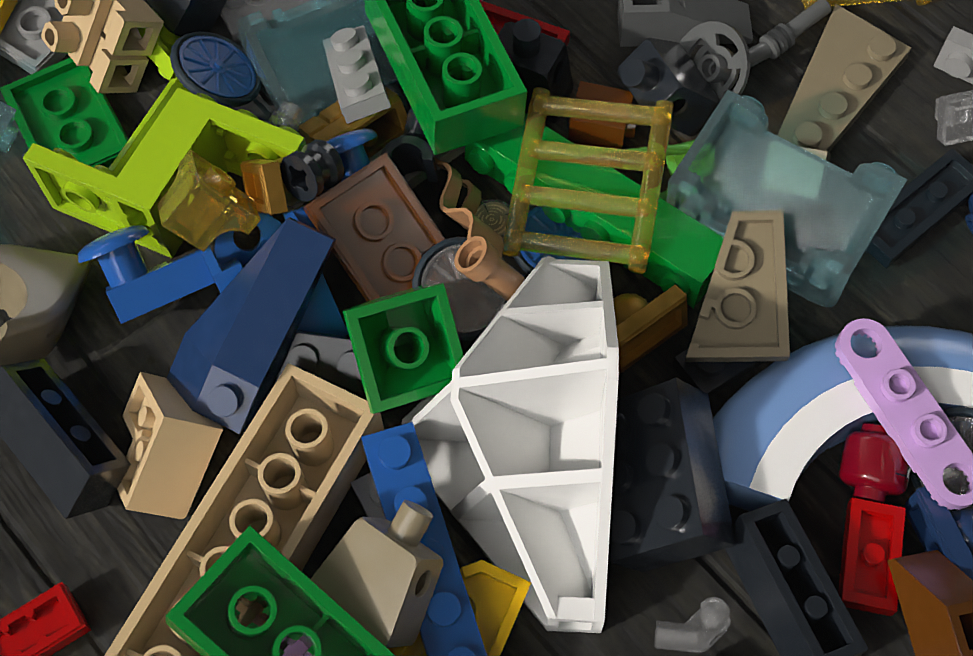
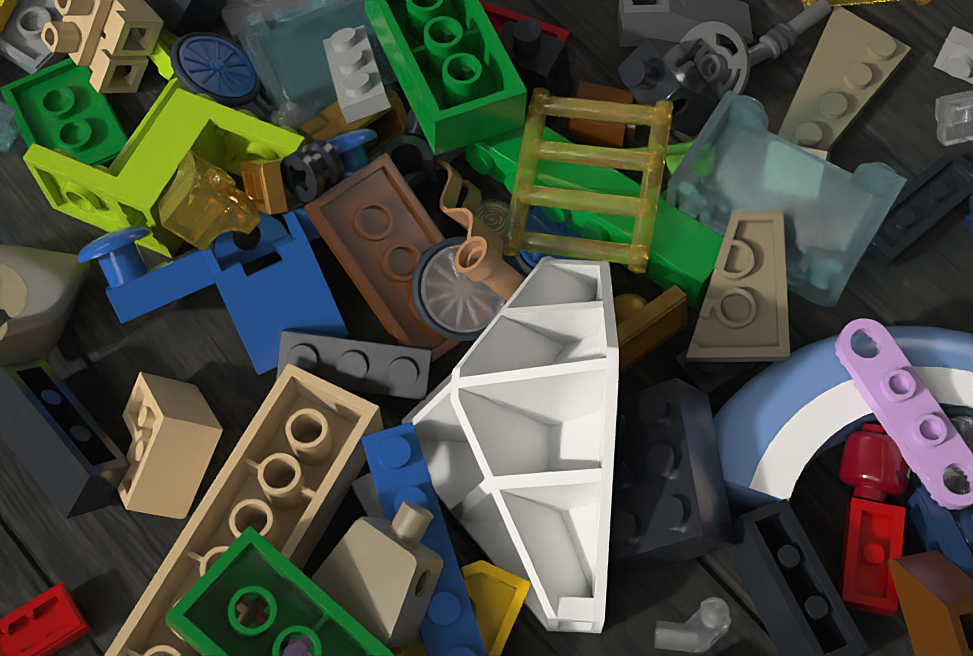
(245, 334): dark blue wedge -> none
(404, 345): green slope -> none

